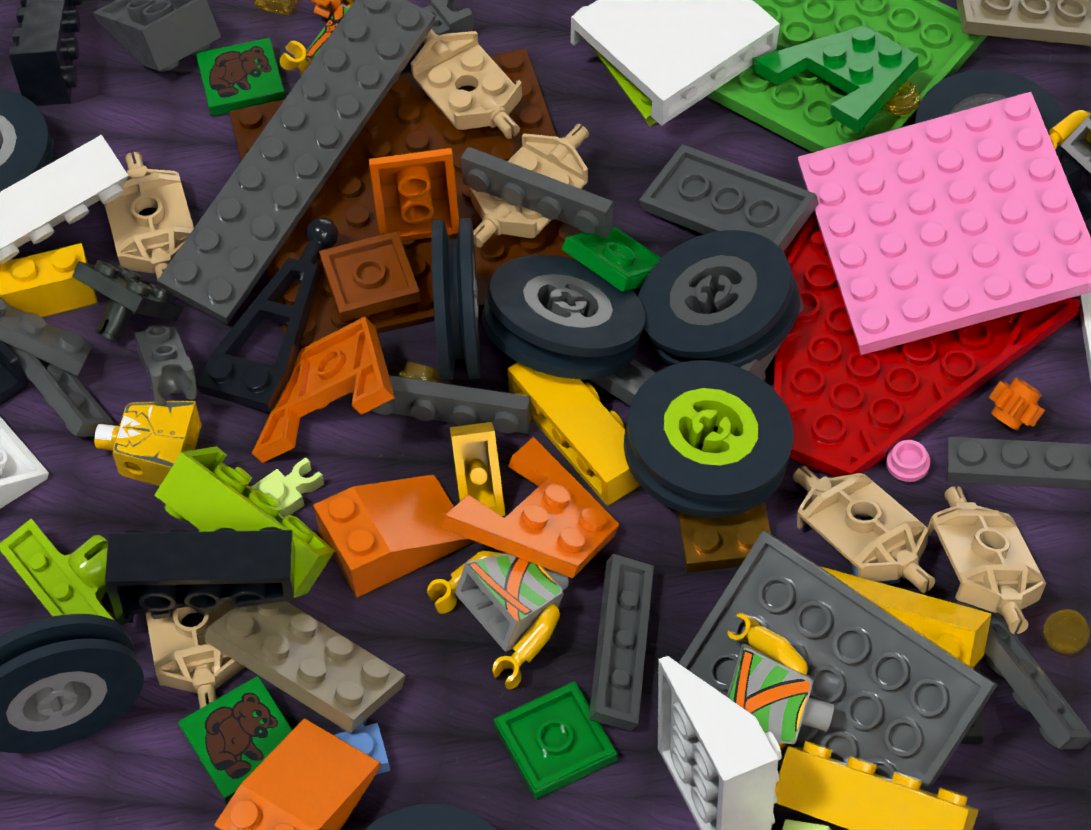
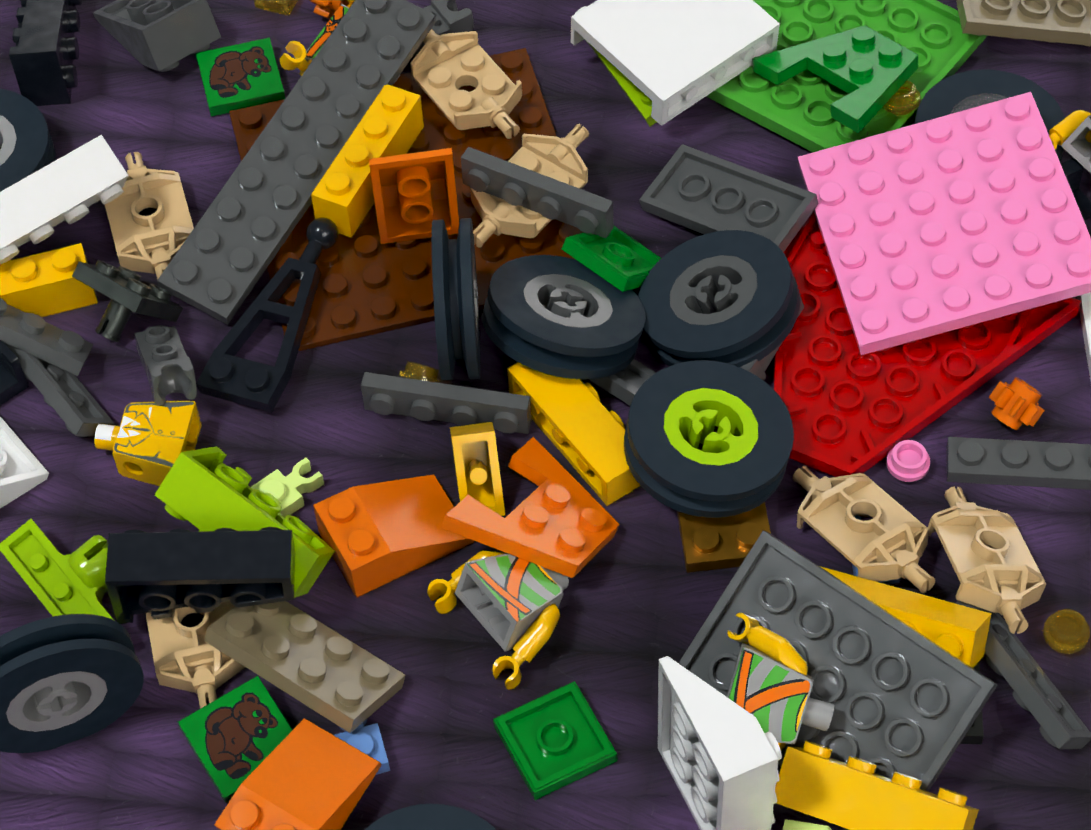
(323, 372): orange wing -> none
(369, 276): dark orange plate -> none
(384, 131): none -> yellow brick
(621, 643): dark grey plate -> none

